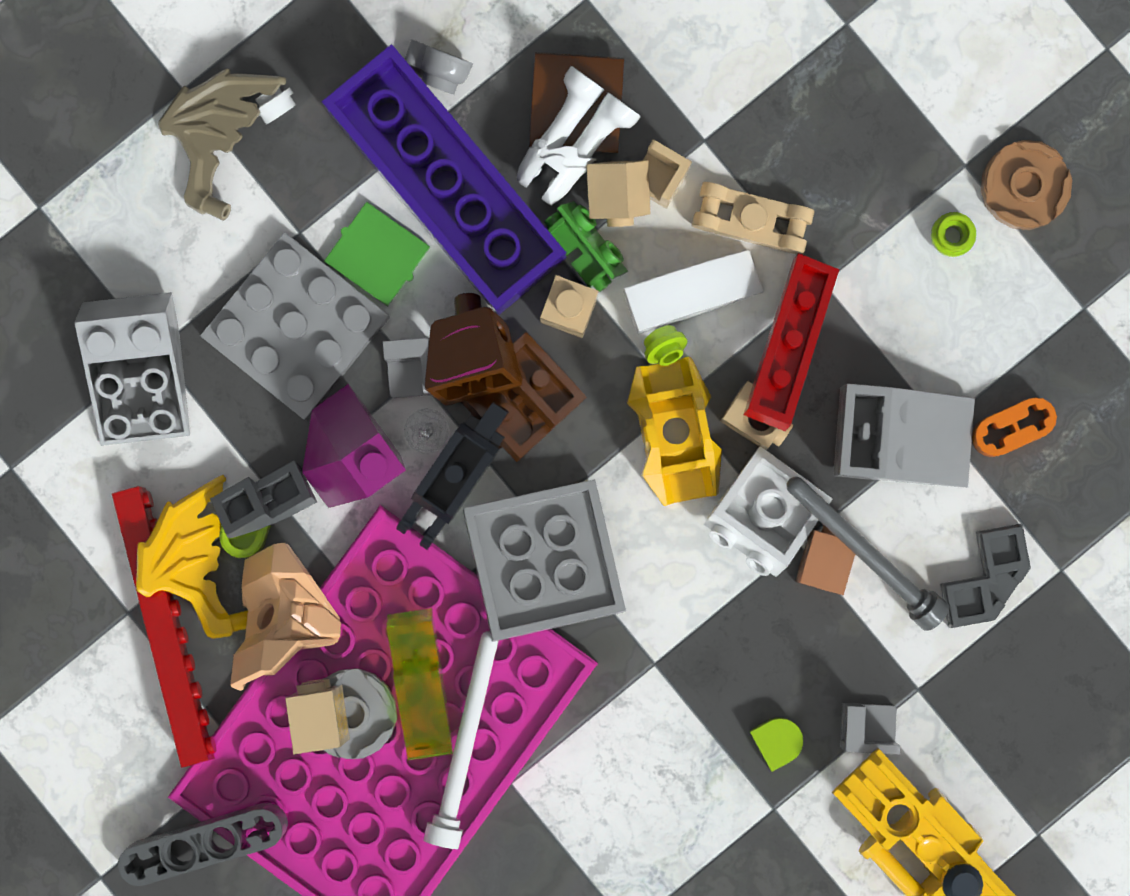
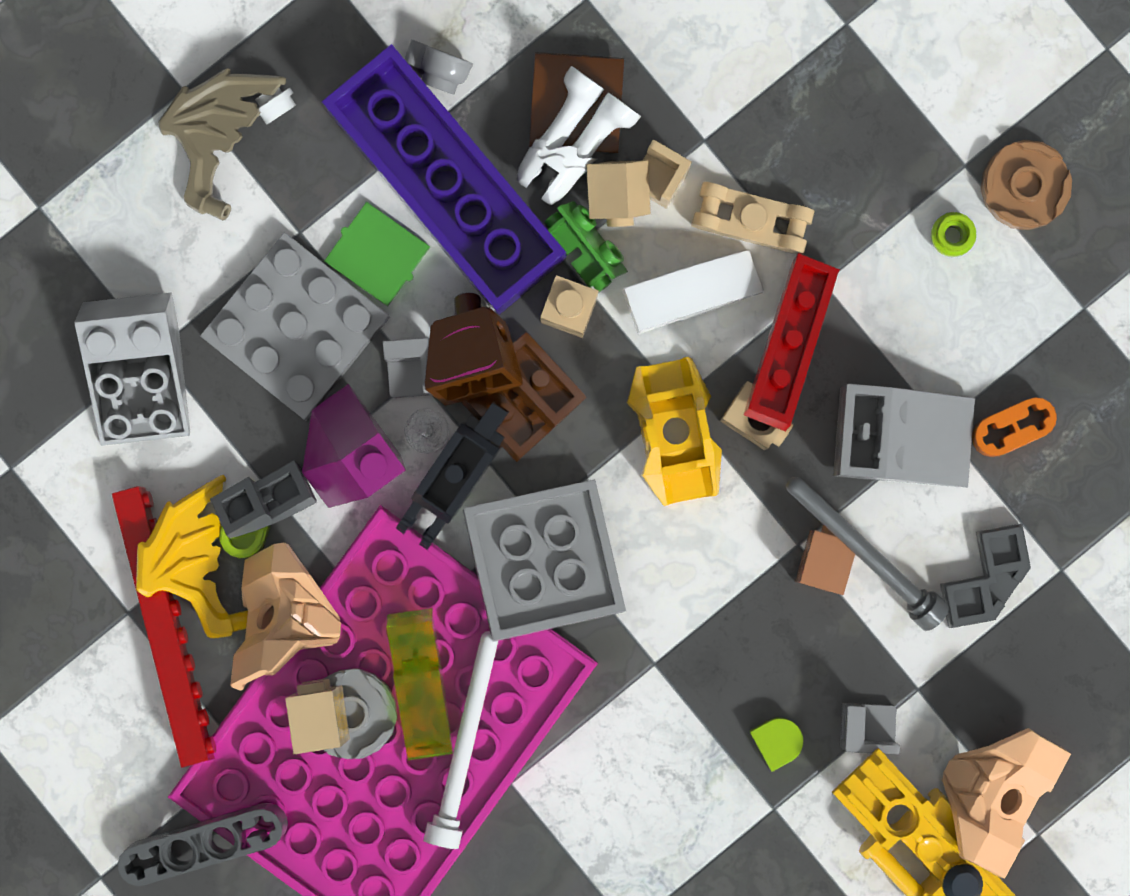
(664, 345): lime plate -> none
(762, 515): white plate -> none
(995, 794): none -> light nougat piece

